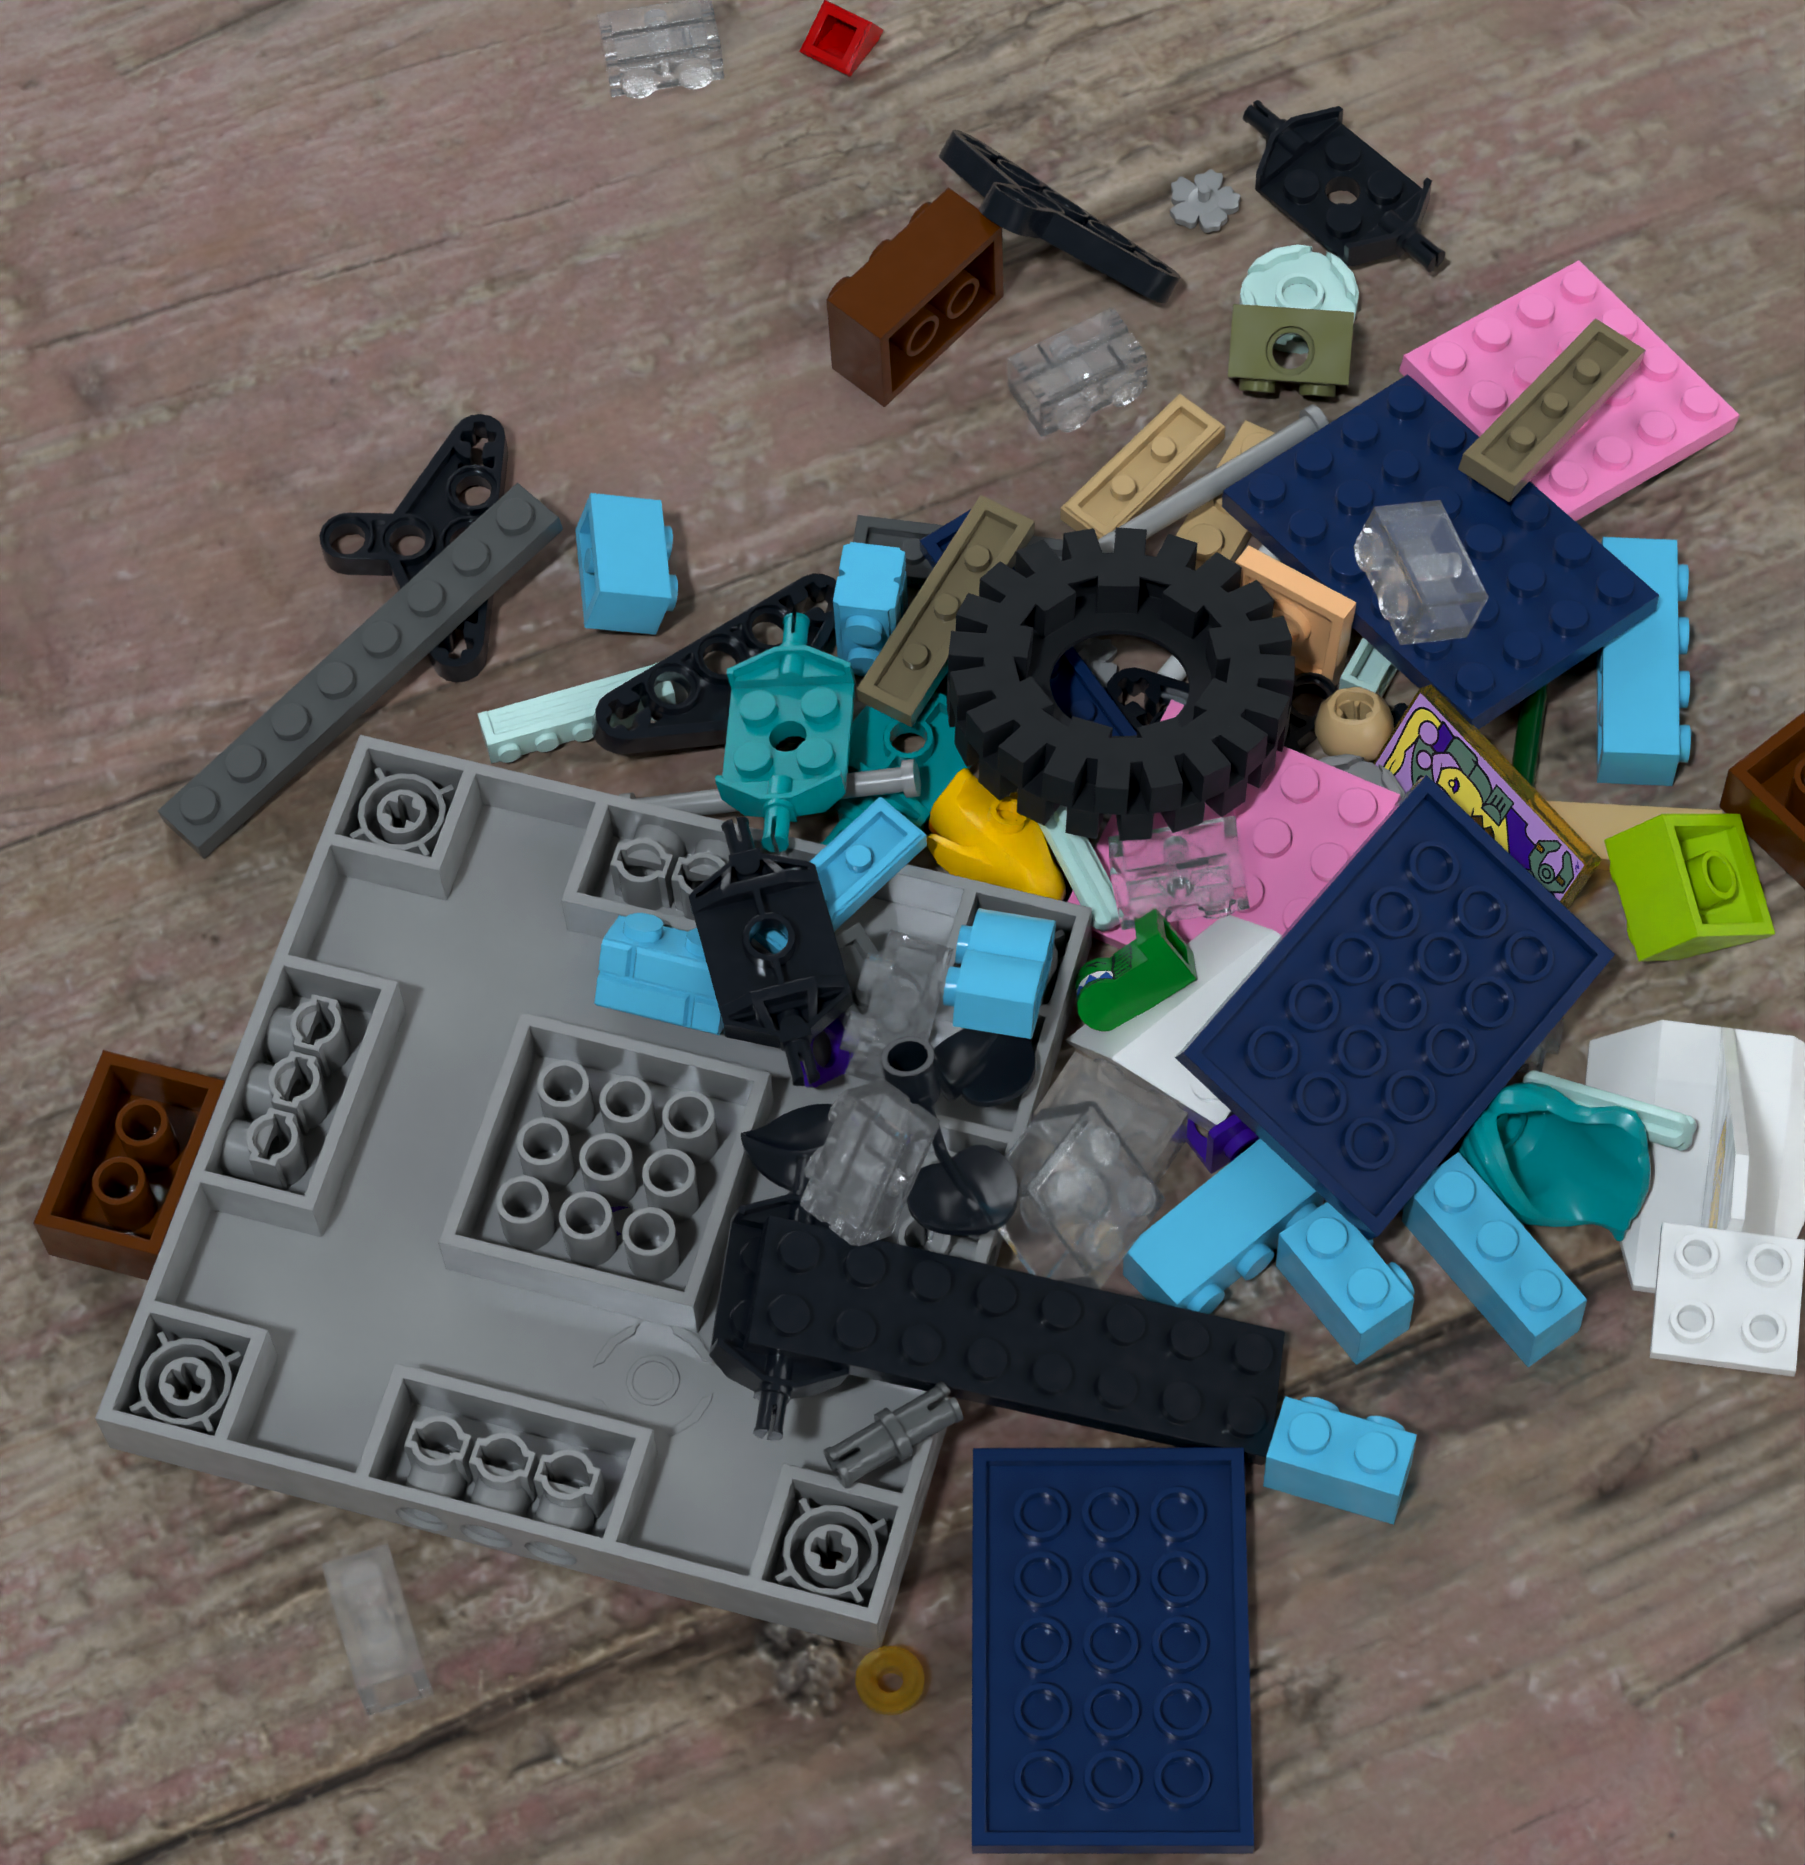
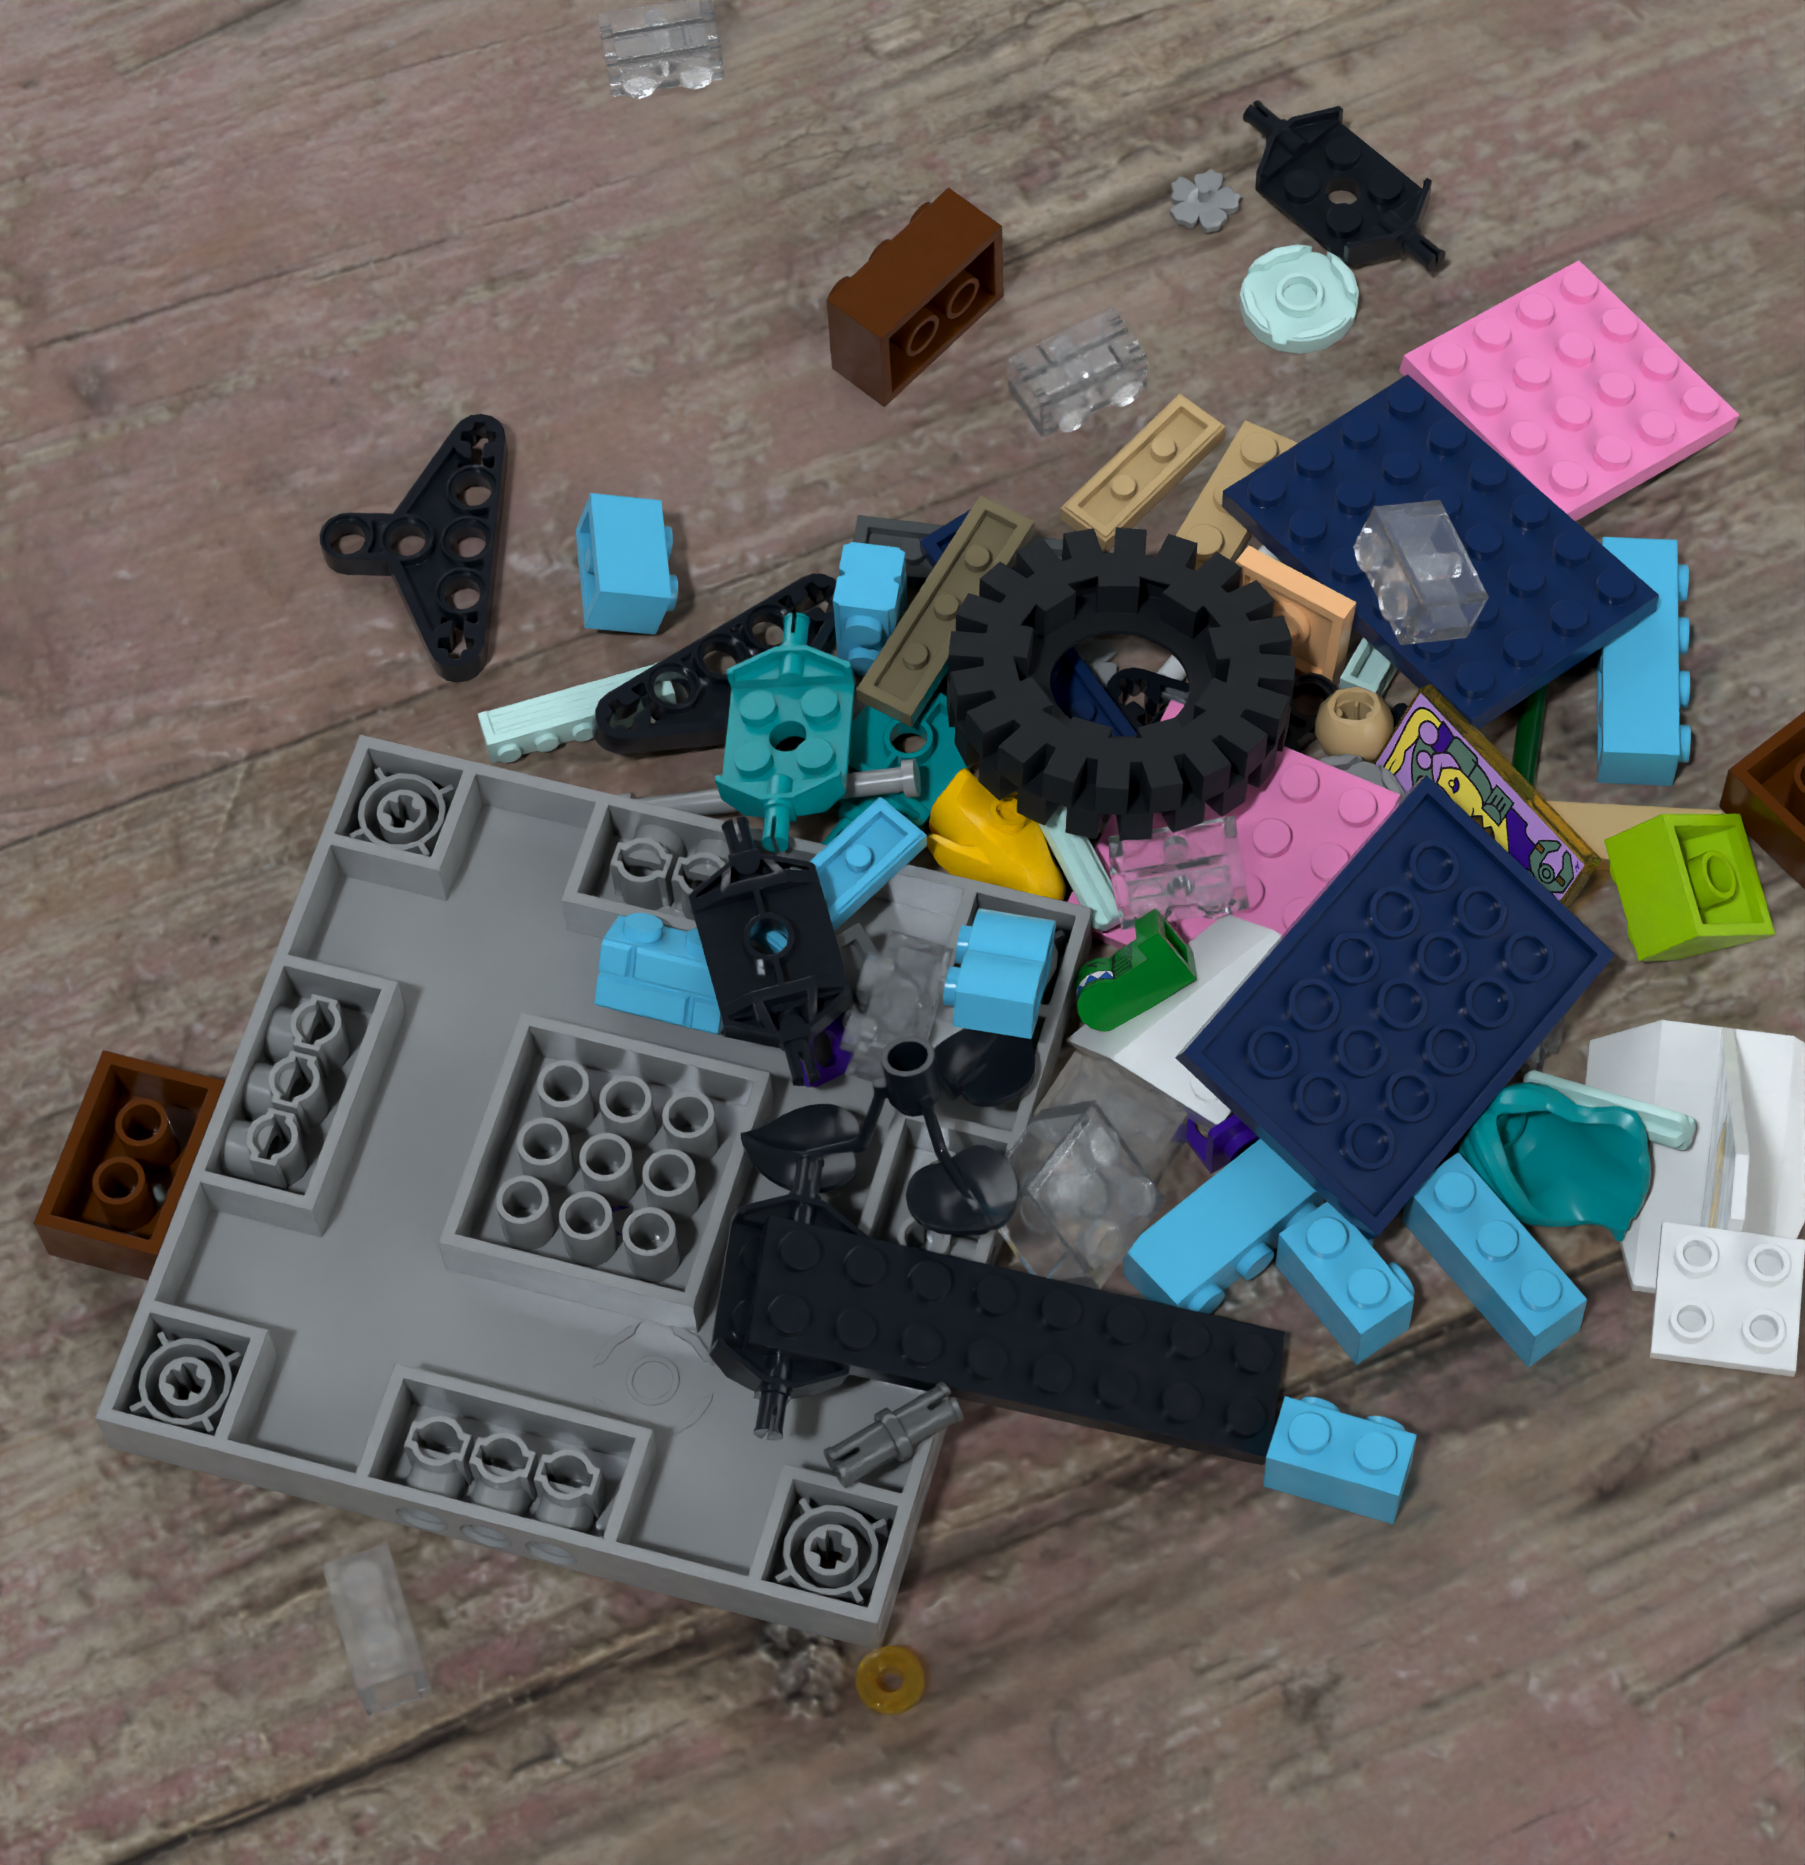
(360, 670): dark grey plate -> none
(840, 38): red slope -> none
(868, 1162): clear brick -> none
(1037, 211): black beam -> none
(1110, 1652): dark blue plate -> none
(1216, 481): light grey bar -> none
(1259, 327): olive brick -> none
(1551, 410): dark tan plate -> none

